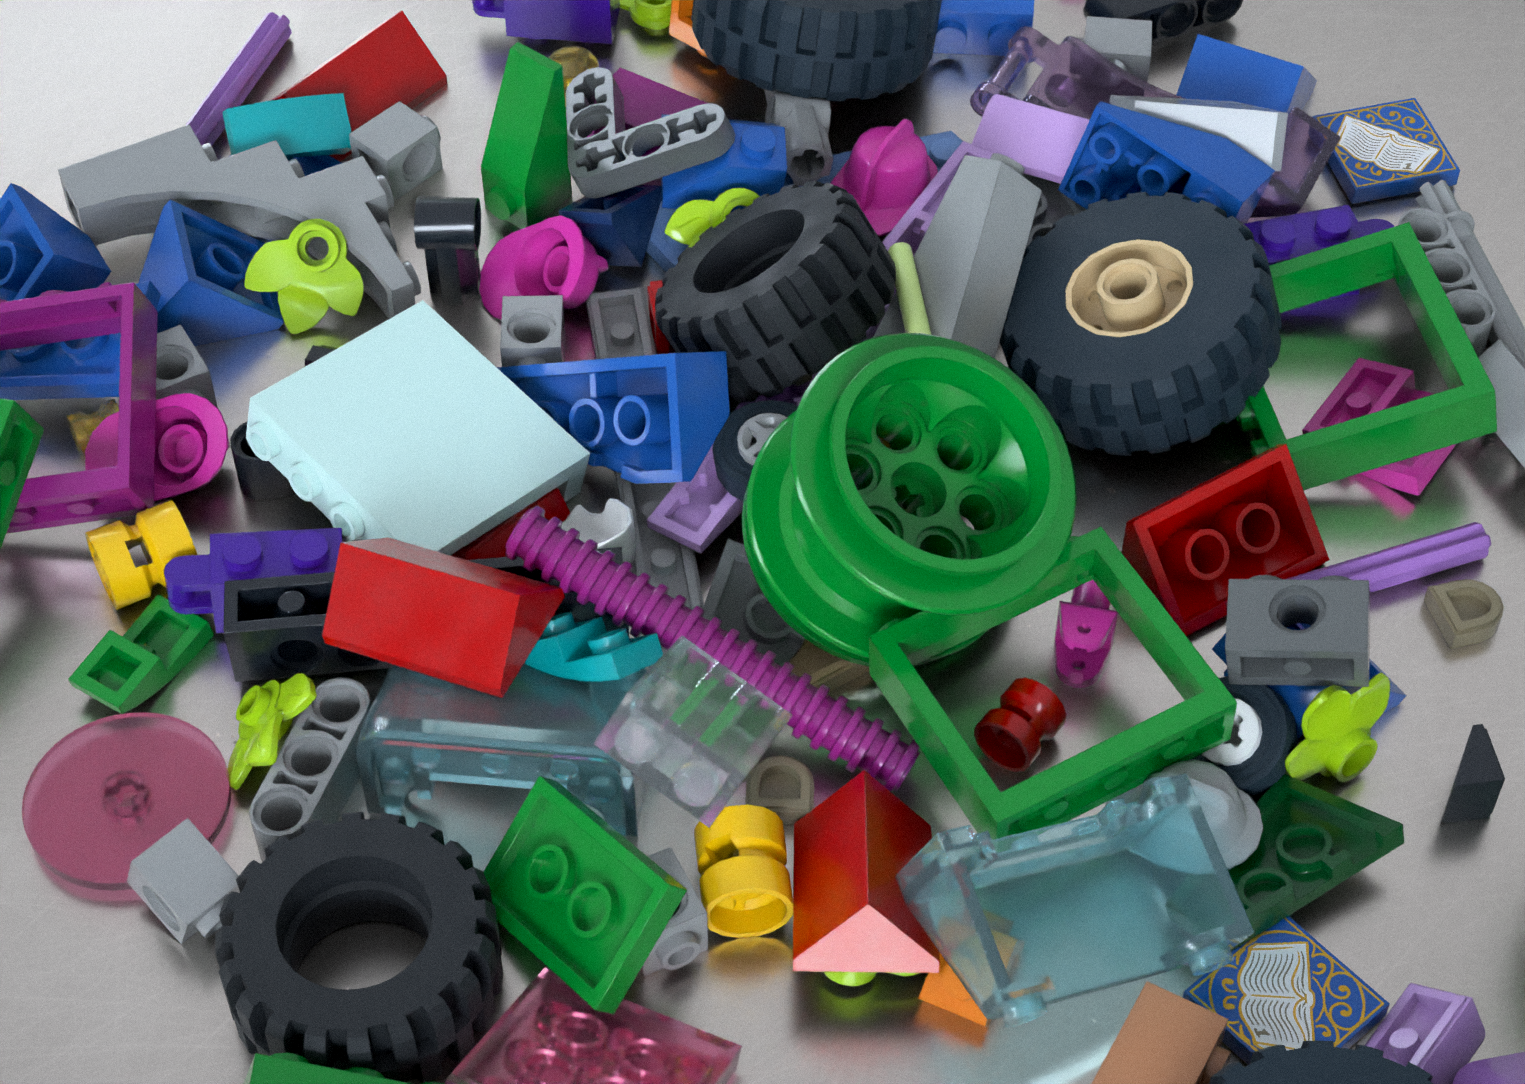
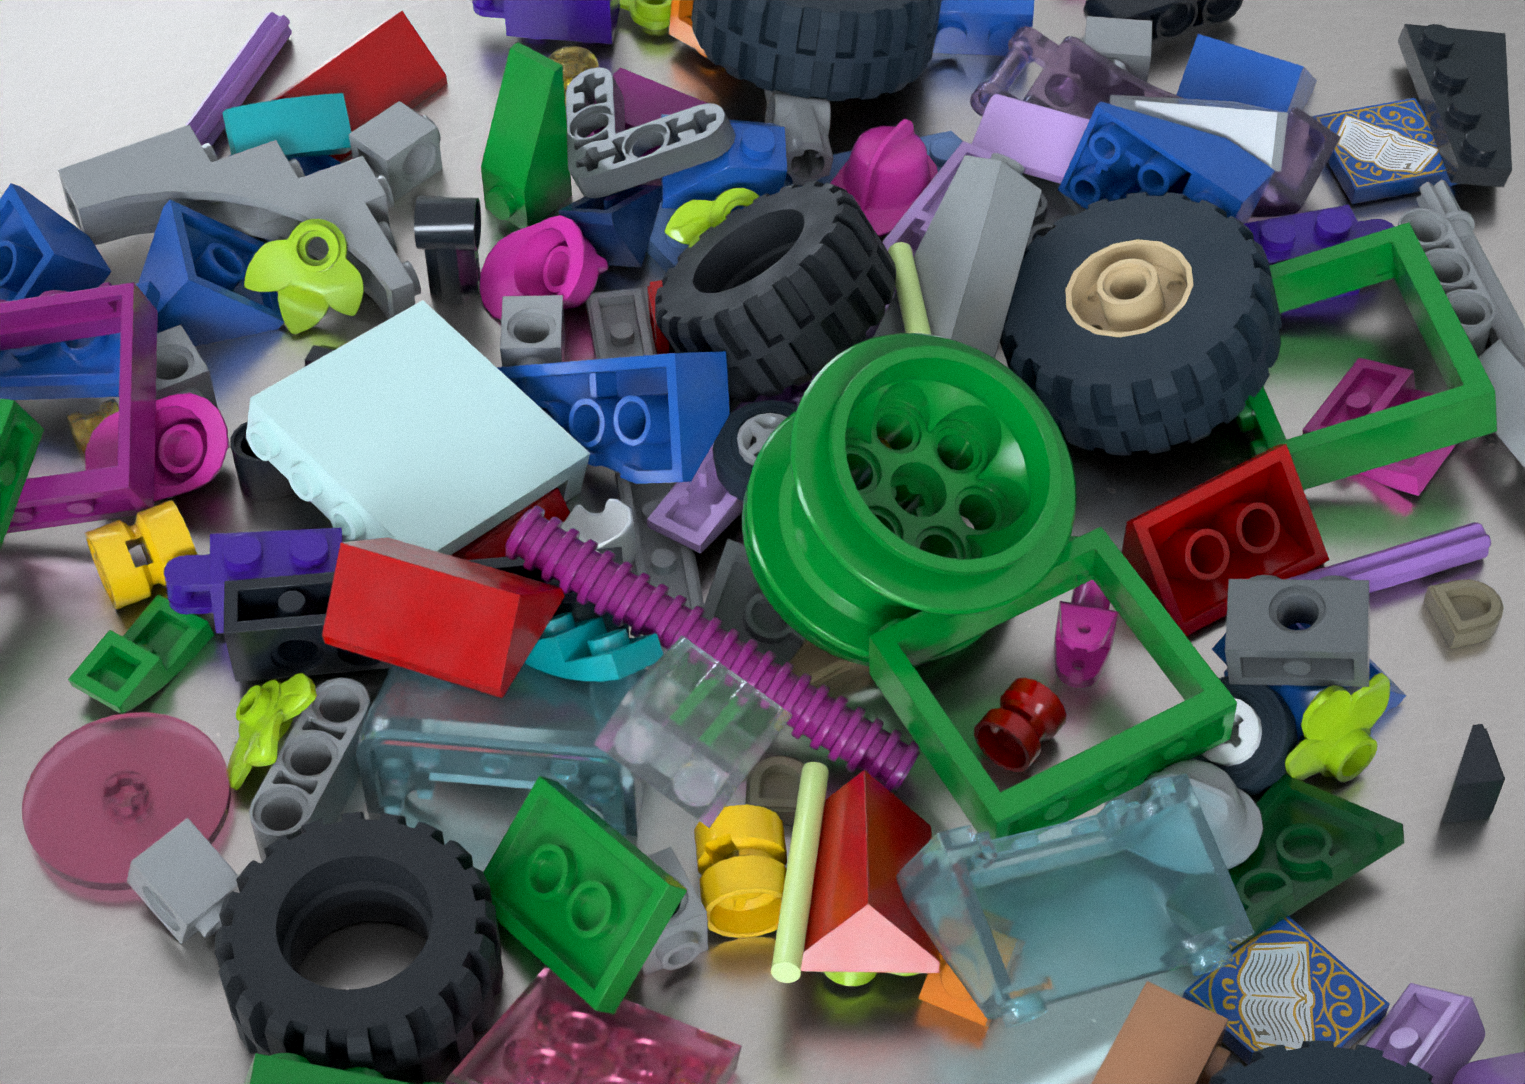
(800, 873): none -> yellowish green bar
(1464, 98): none -> black wing

